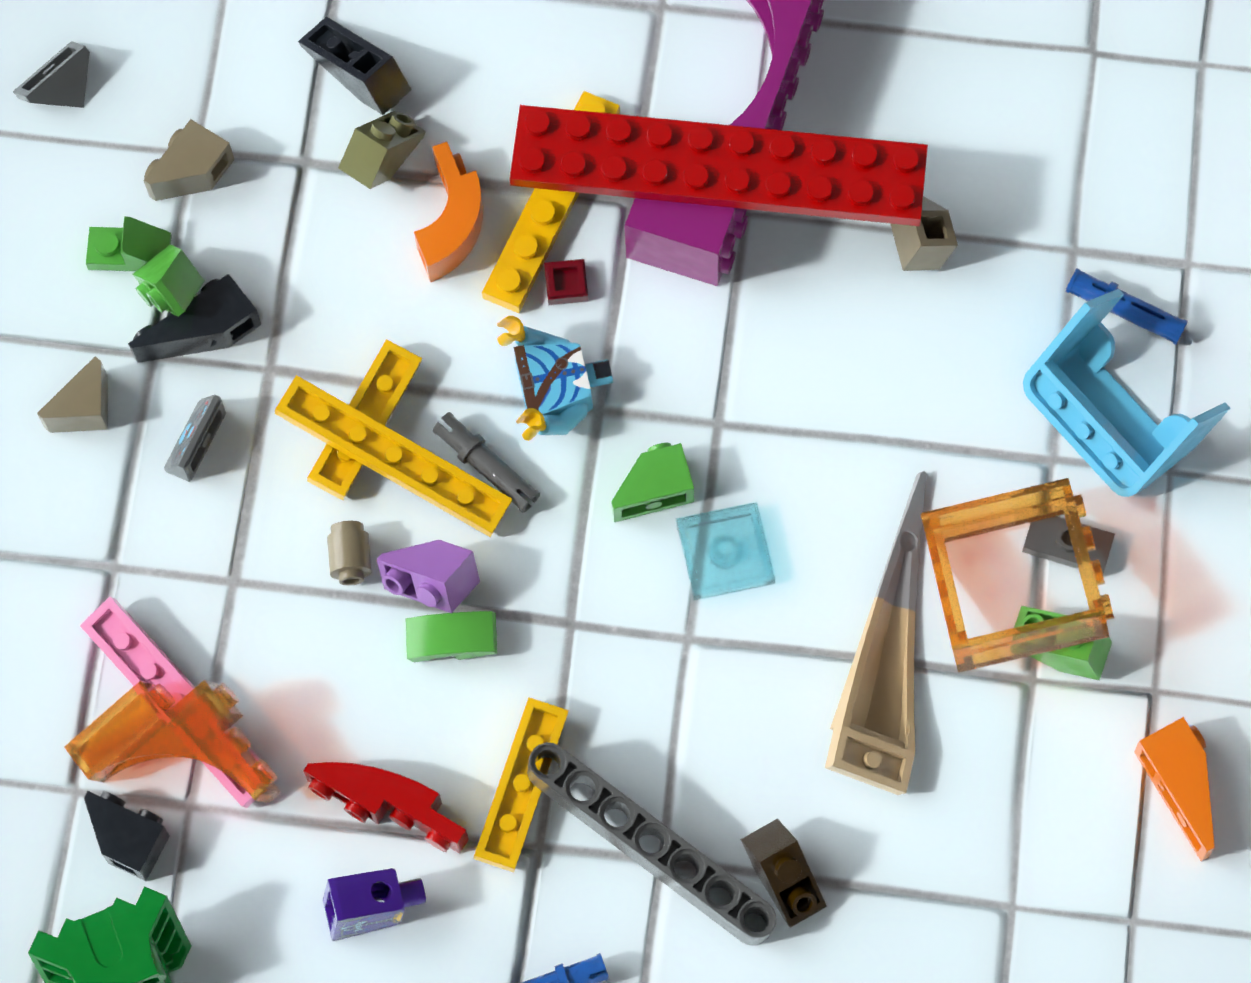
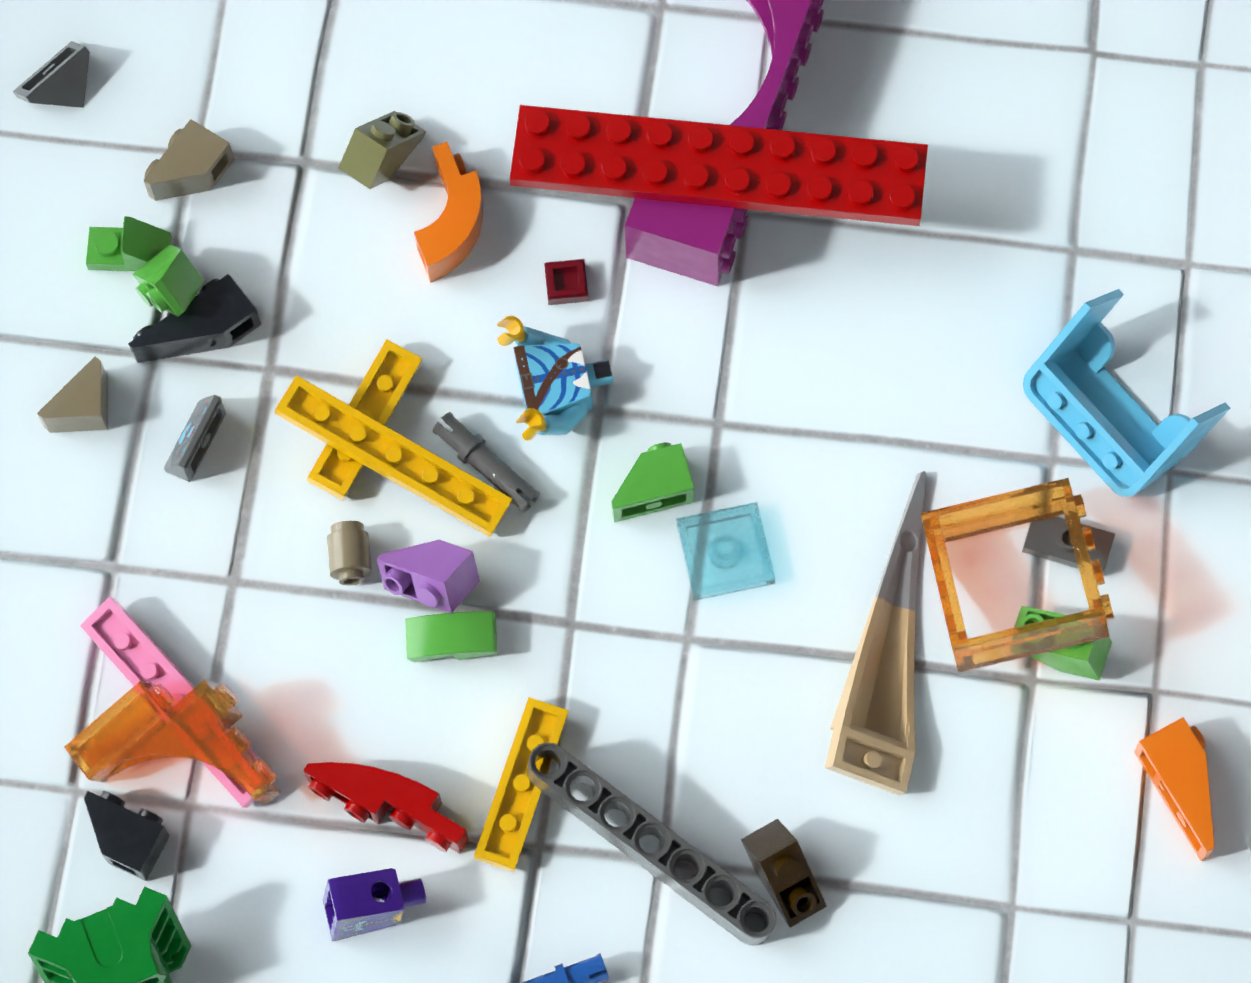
(357, 65): black slope -> none
(535, 233): yellow plate -> none
(928, 244): dark tan slope -> none
(1129, 307): blue pin -> none

